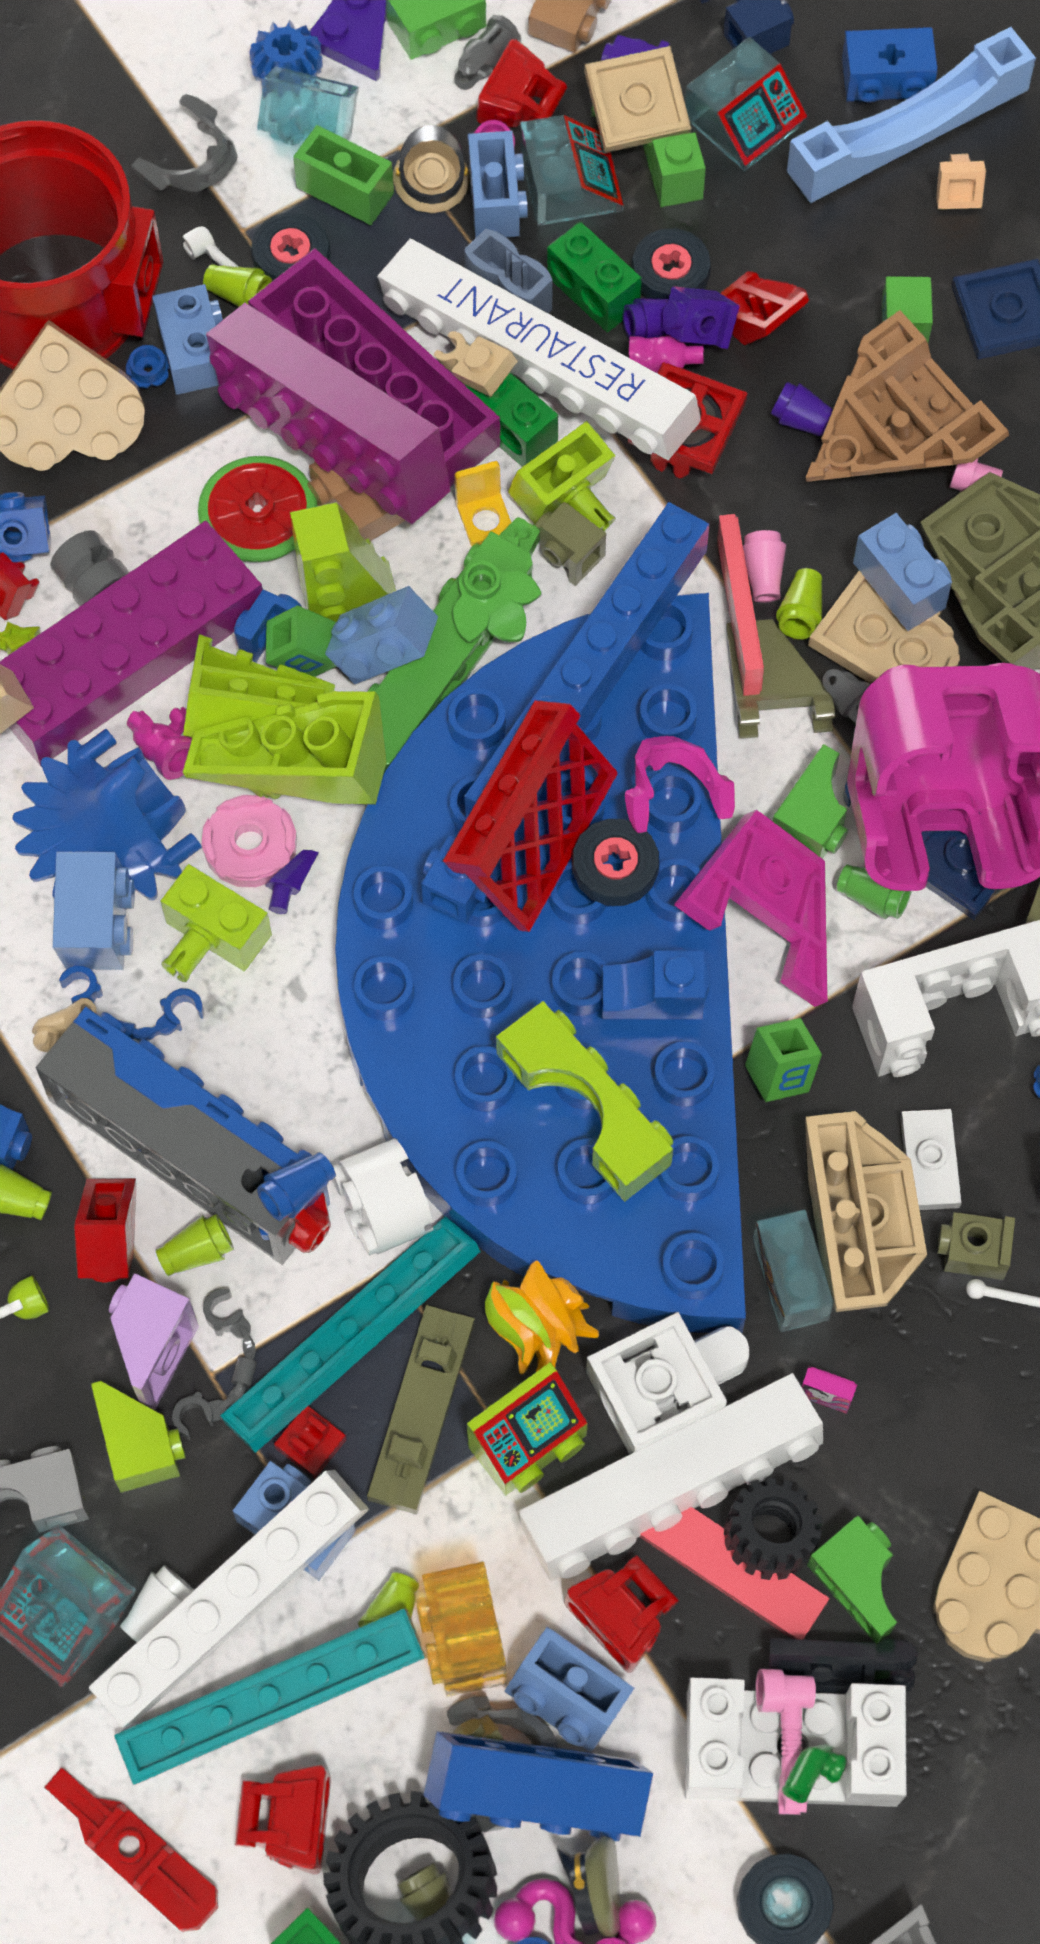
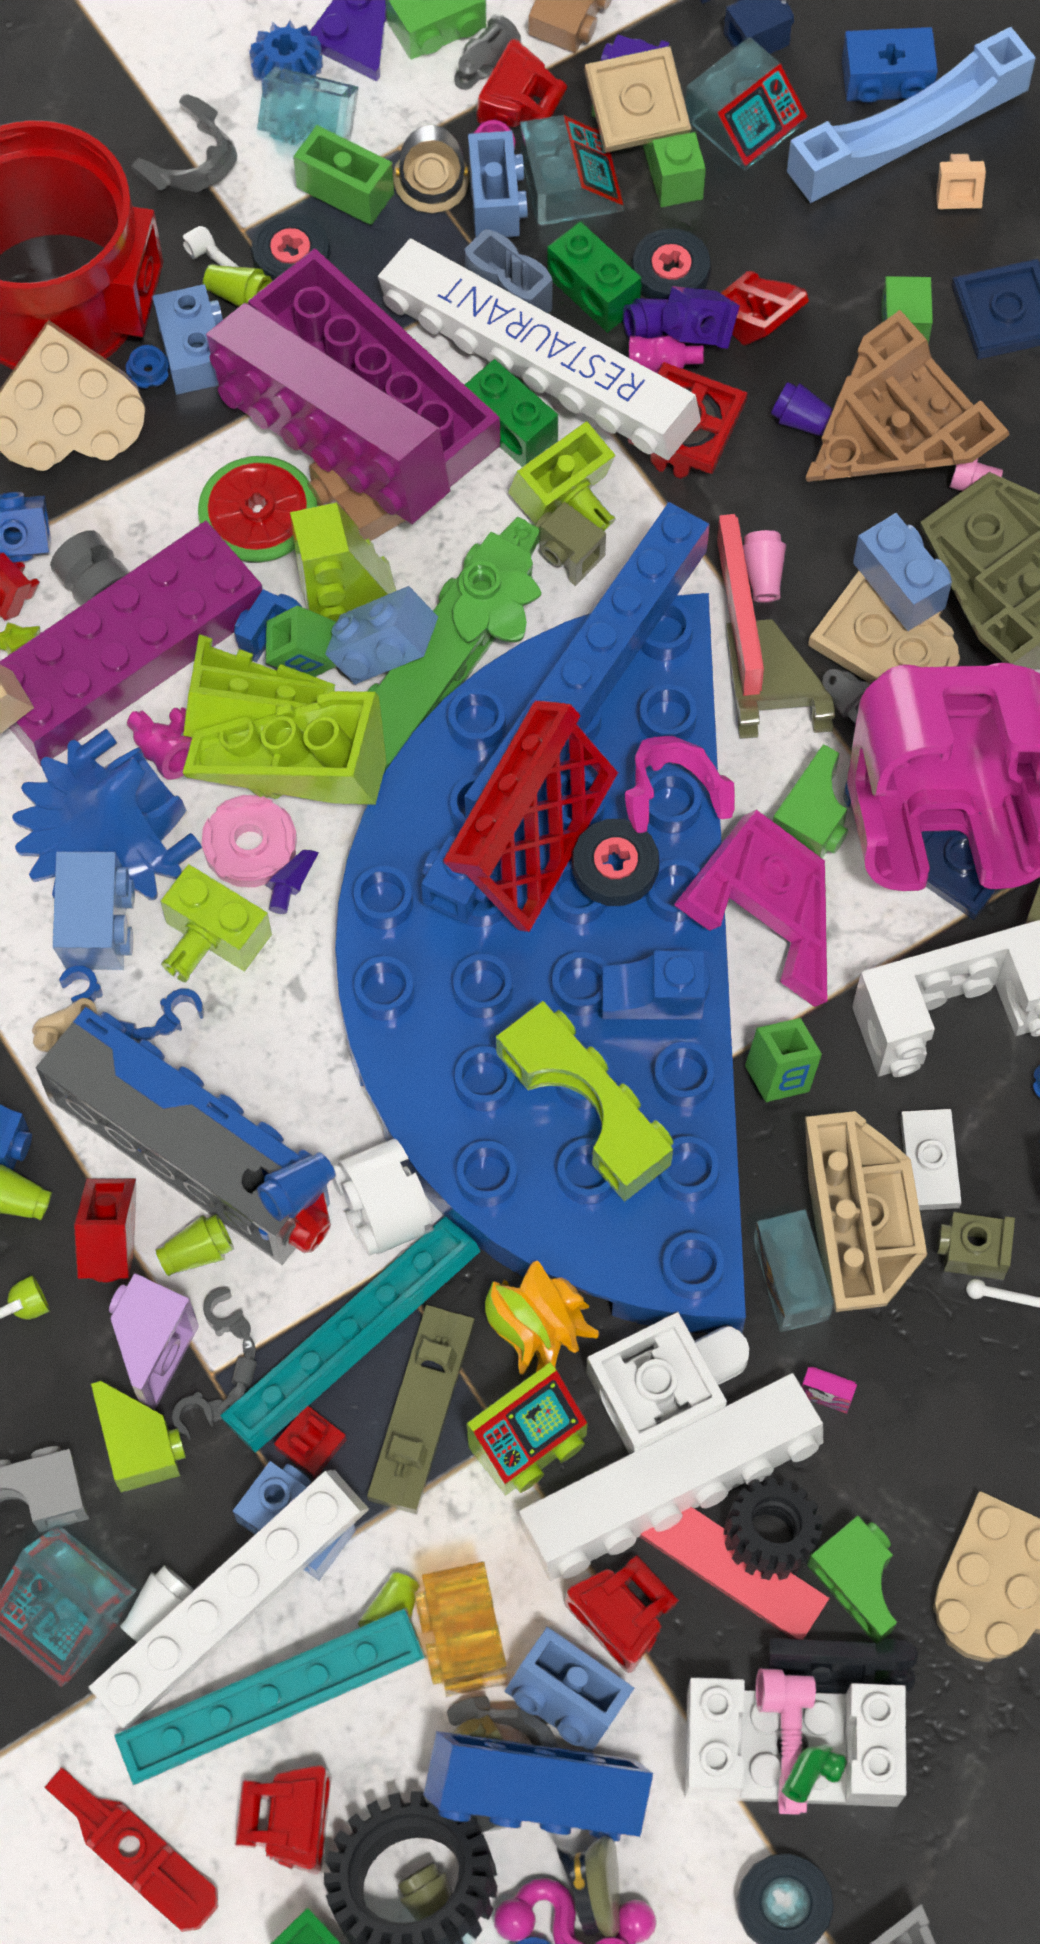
(477, 491): yellow bracket -> none
(479, 365): tan plate -> none
(801, 605): lime cone -> none
(861, 888): bright green cone -> none

